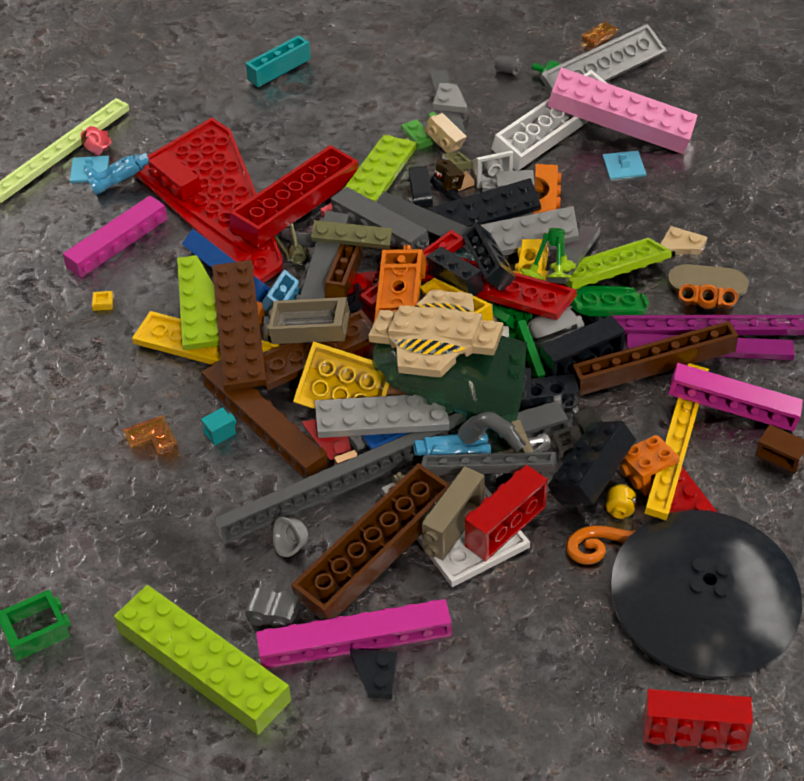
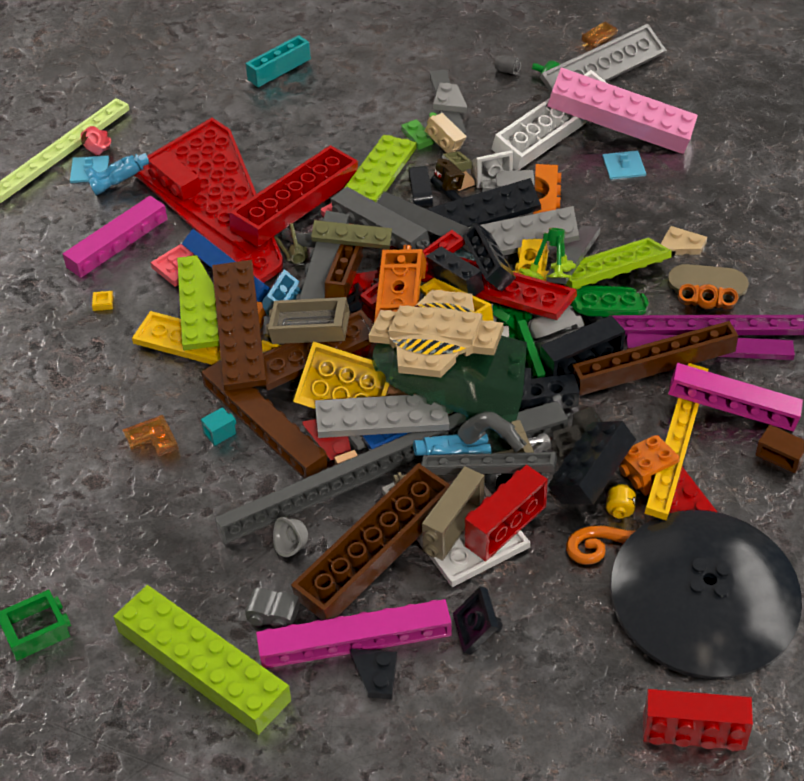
(168, 265): none -> coral plate
(476, 620): none -> black tile

